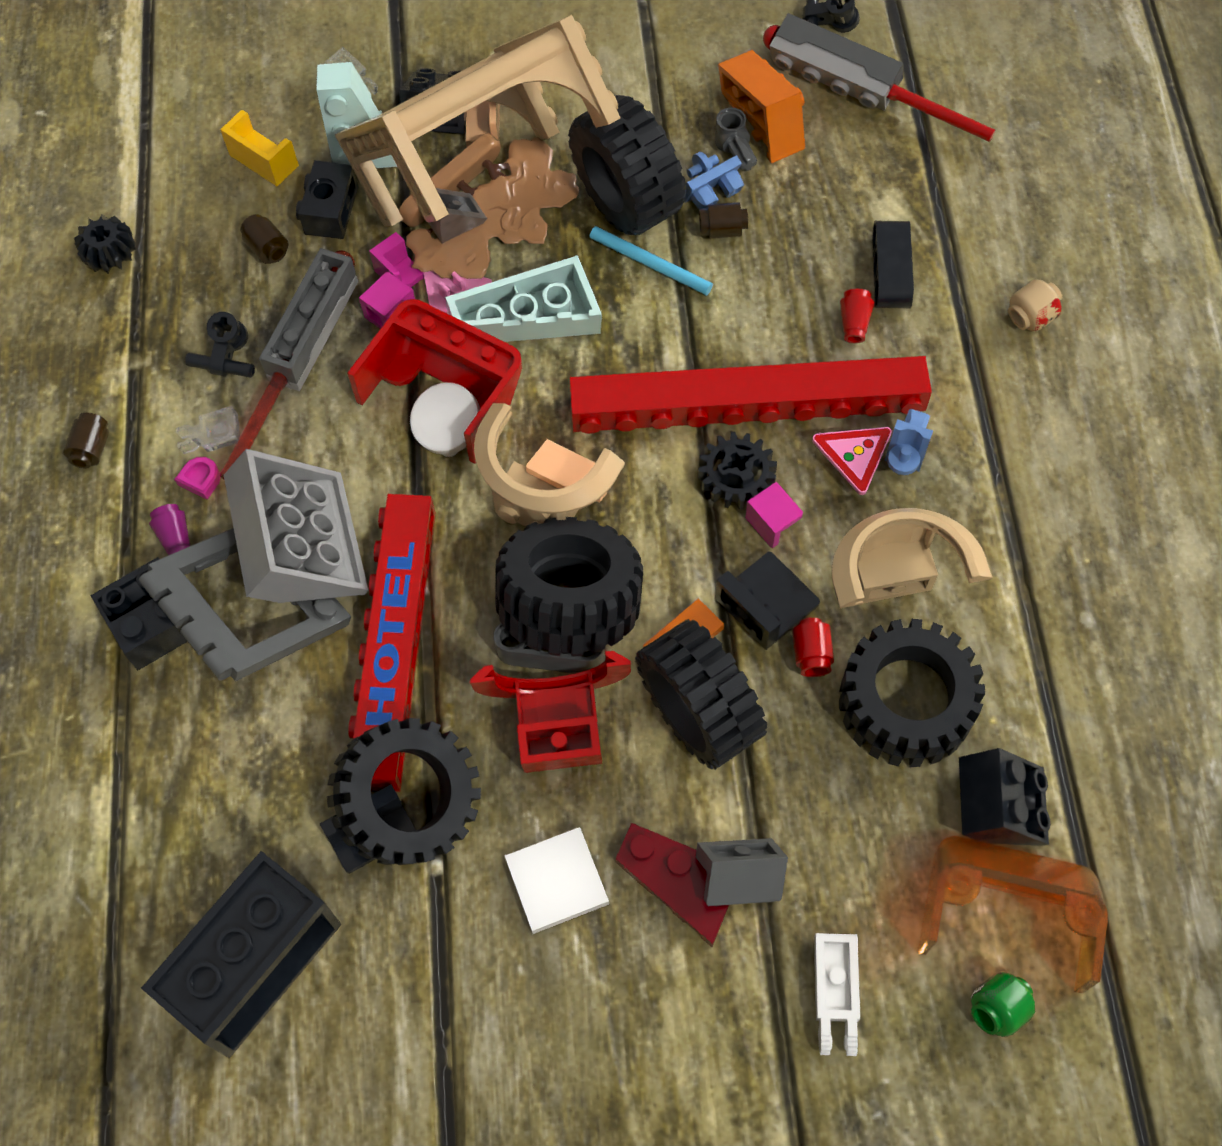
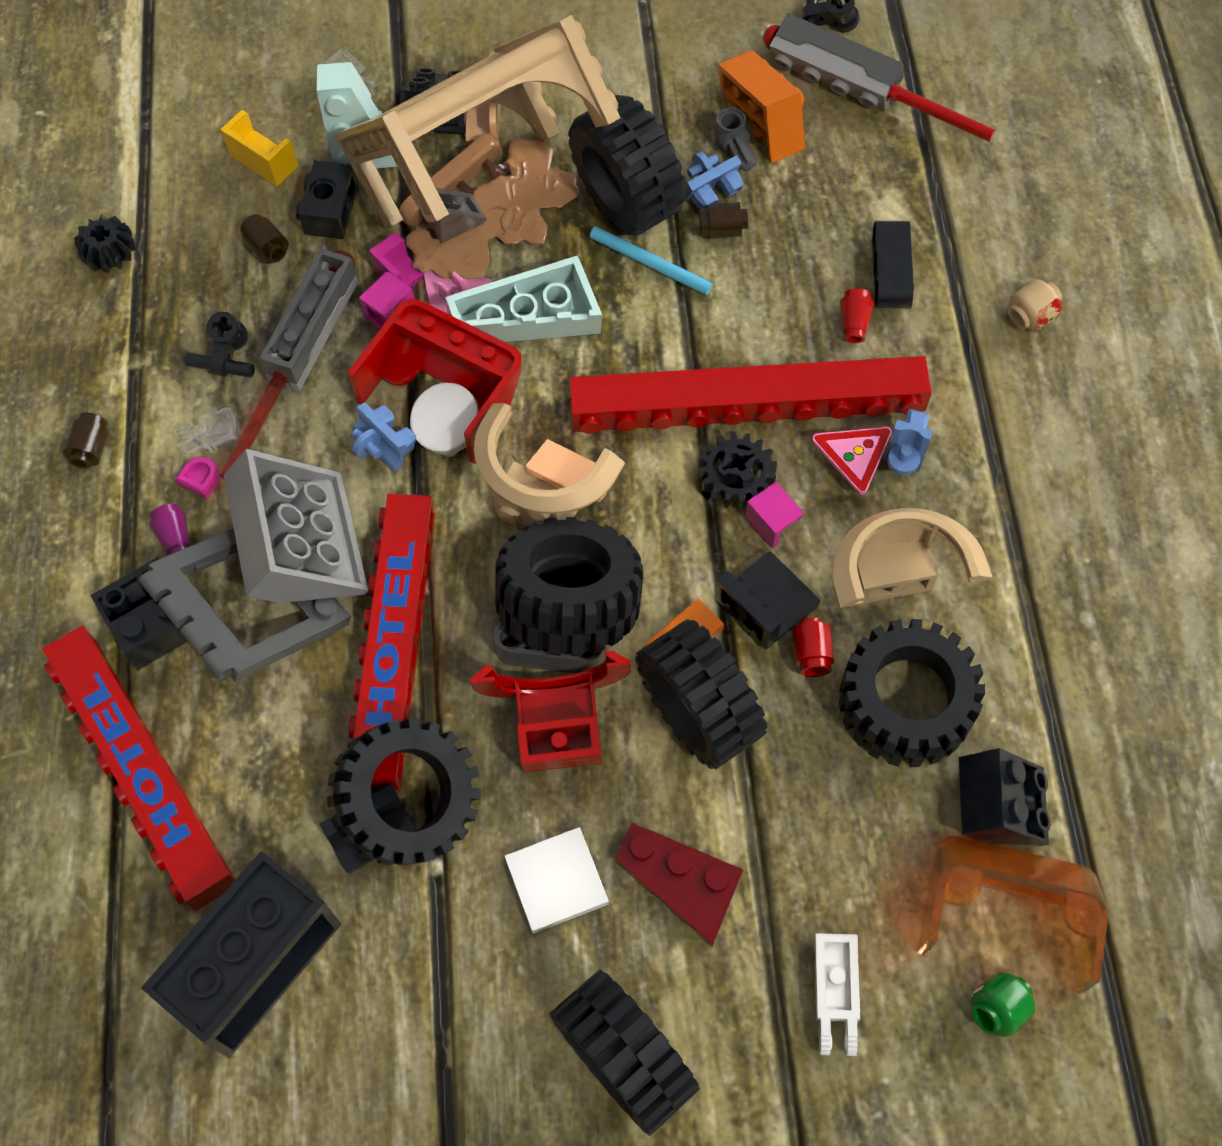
(139, 768): none -> red brick
(376, 437): none -> medium blue hips
(625, 1051): none -> black tyre
(742, 871): dark grey panel -> none

